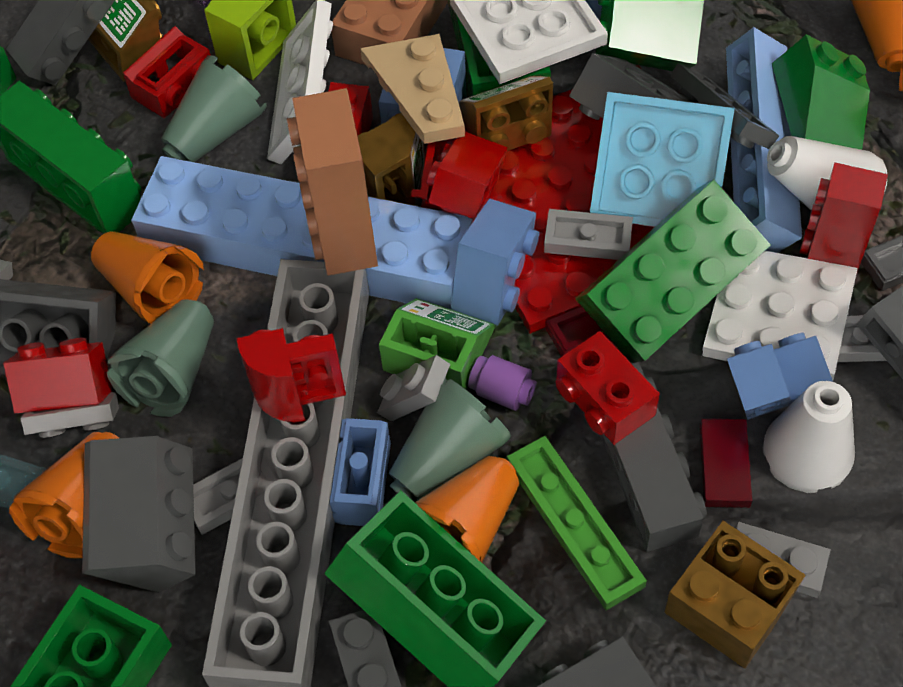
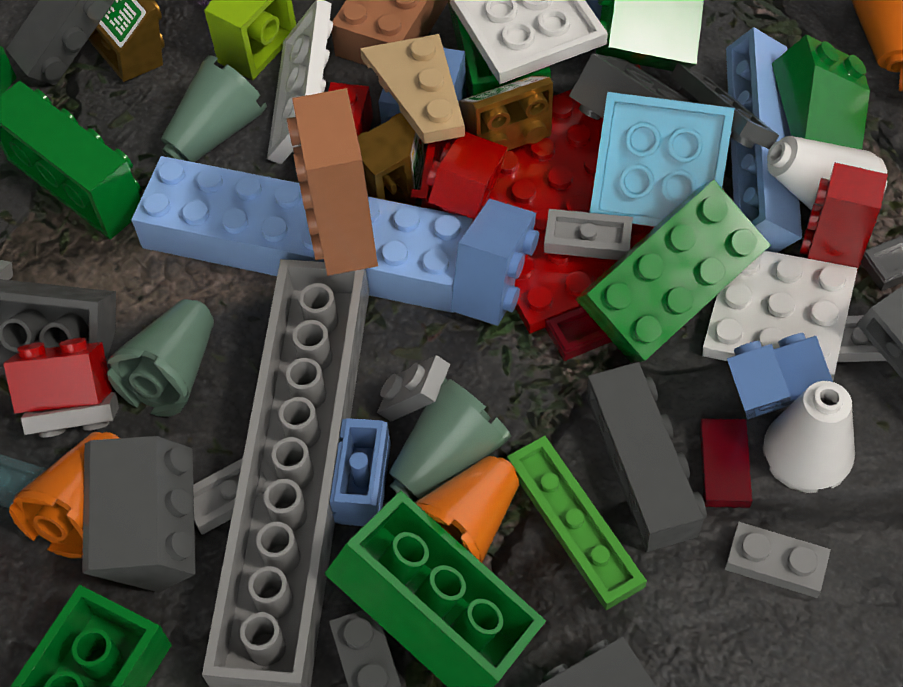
(148, 272): orange cone -> none
(169, 90): red window -> none
(290, 373): red brick -> none
(428, 330): bright green slope -> none
(502, 382): medium lavender brick -> none
(606, 388): red brick -> none
(733, 593): pearl gold slope -> none

